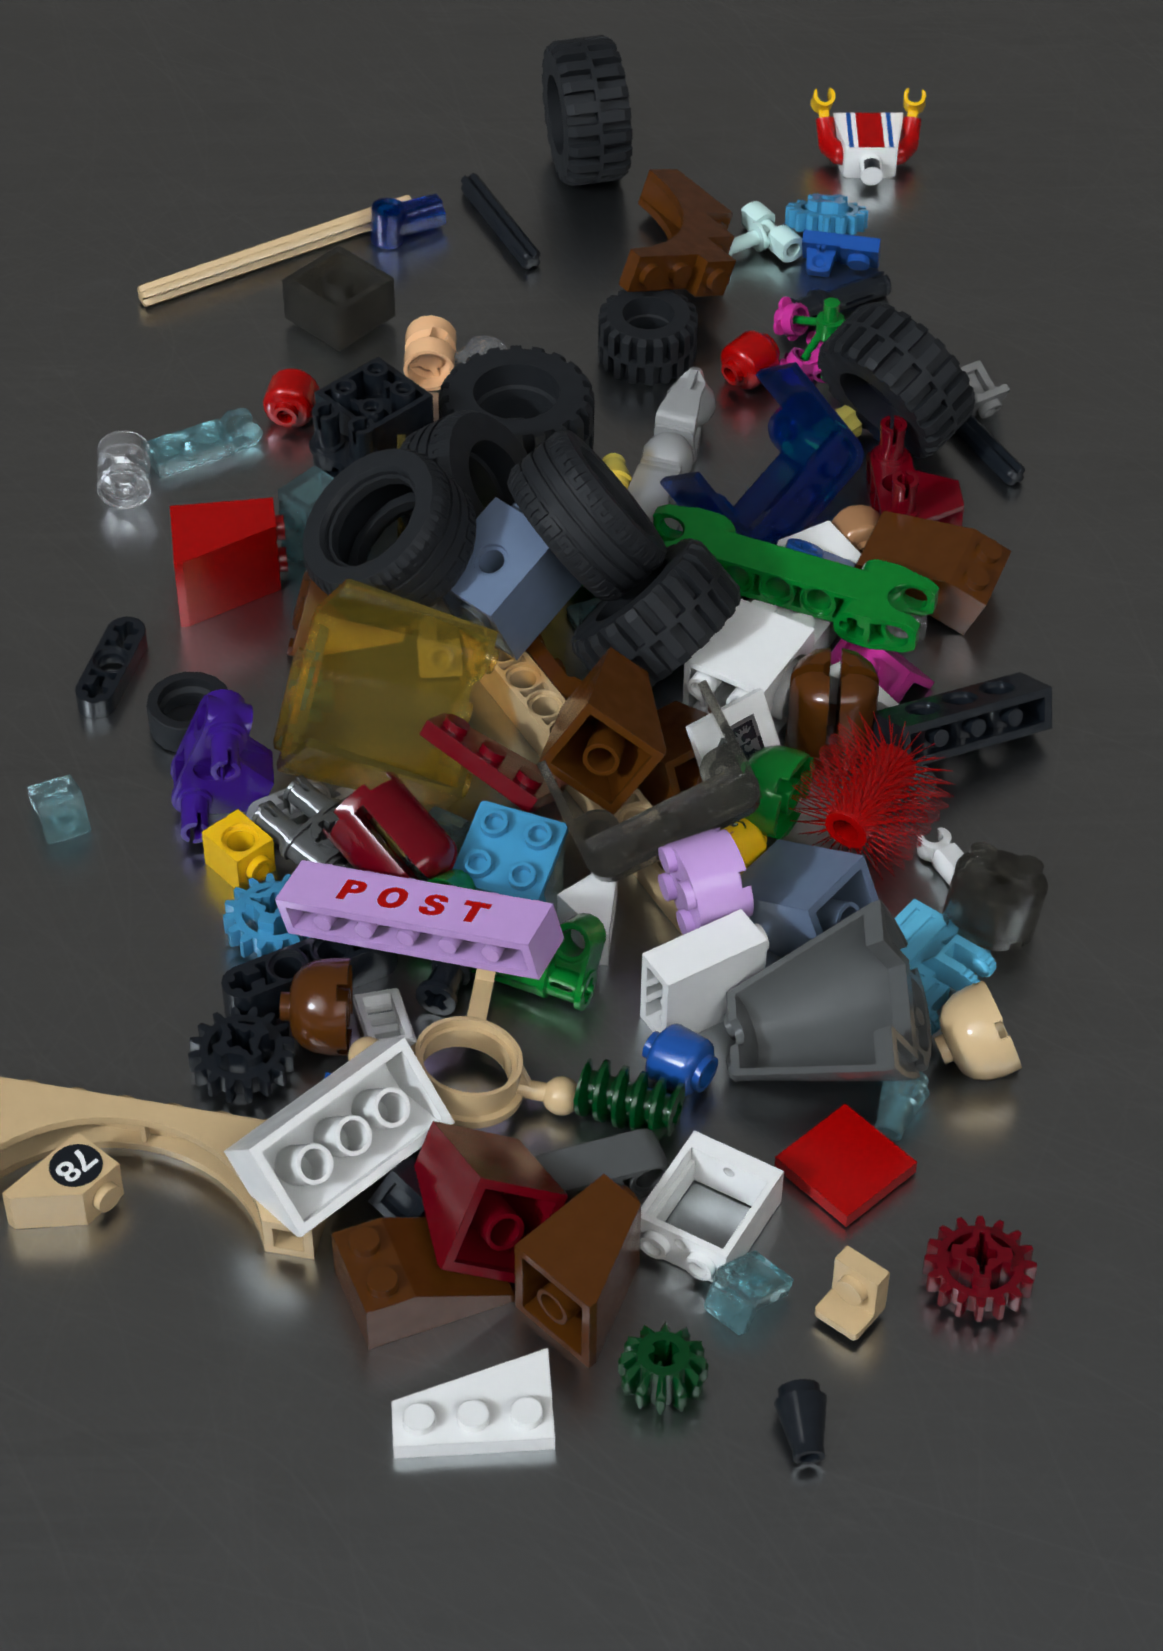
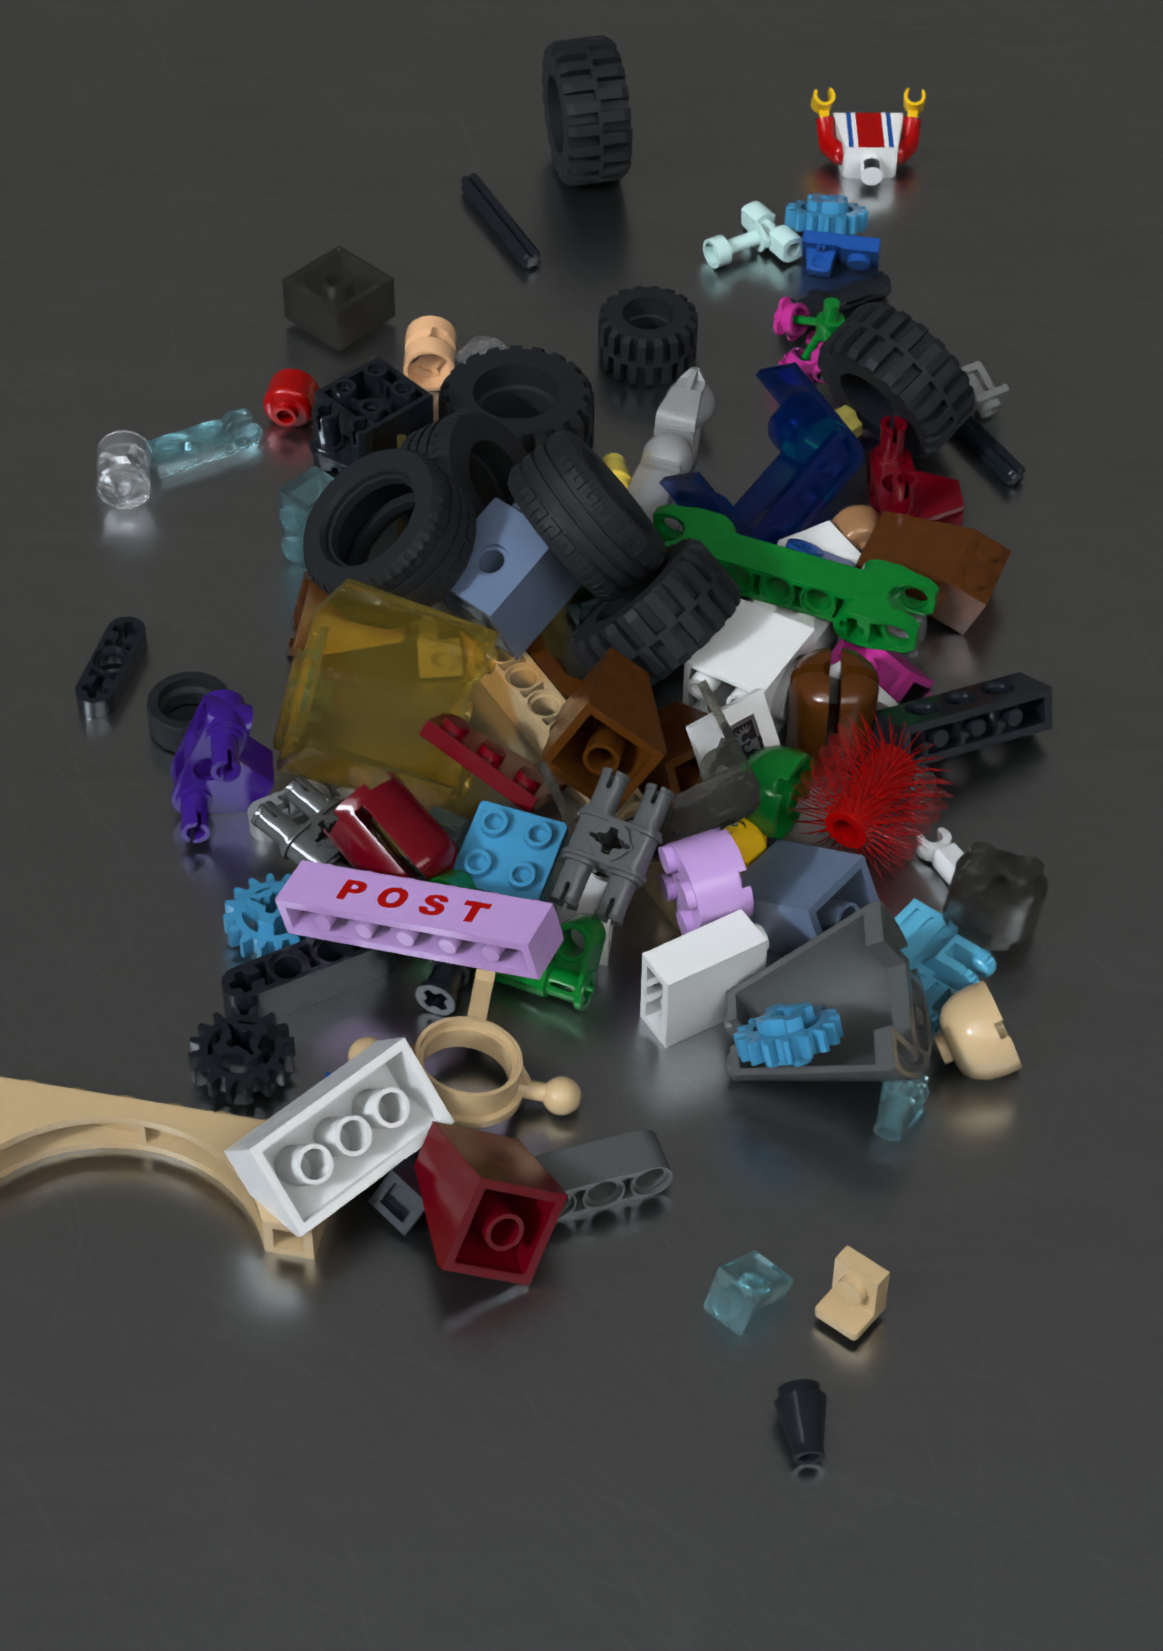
(60, 808): clear light blue bracket -> none
(65, 1187): tan slope -> none
(225, 555): red slope -> none
(238, 850): yellow brick -> none
(256, 257): tan axle -> none
(321, 1006): reddish brown cylinder -> none
(383, 1025): white slope -> none
(396, 219): clear blue piece -> none
(397, 1285): reddish brown slope -> none
(479, 1413): white wing -> none
(580, 1267): reddish brown slope -> none
(623, 866): none -> dark grey pin
(628, 1100): dark green piece -> none
(662, 1368): dark green gear -> none
(680, 1057): blue head -> none
(697, 241): reddish brown arch -> none
(710, 1164): white window -> none
(746, 356): red head -> none
(788, 1035): none -> dark azure gear
(845, 1165): red tile -> none
(1004, 1266): dark red gear -> none

